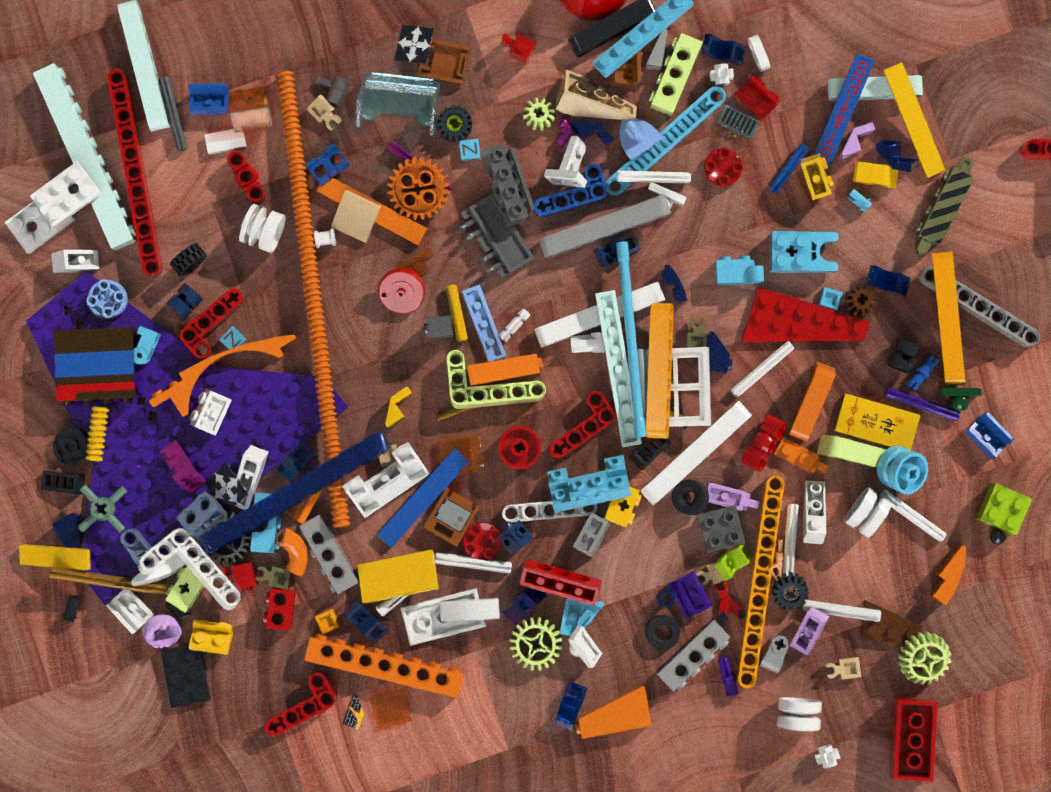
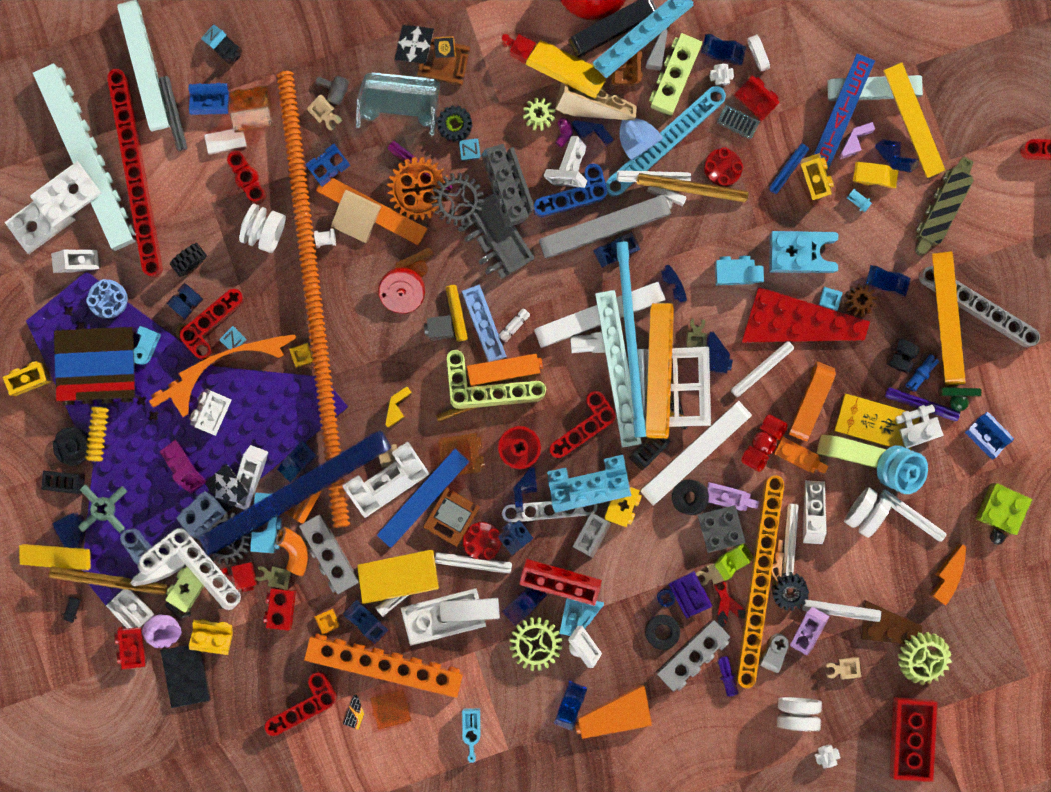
(27, 379): none -> yellow brick
(131, 648): none -> red bracket
(213, 36): none -> medium azure tile
(228, 50): none -> black bracket
(301, 355): none -> yellow tile
(444, 47): none -> black tile
(453, 207): none -> dark grey gear
(475, 727): none -> medium azure piece
(525, 485): none -> clear blue slope
(566, 69): none -> yellow tile
(692, 187): none -> pearl gold axle
(919, 432): none -> white plate

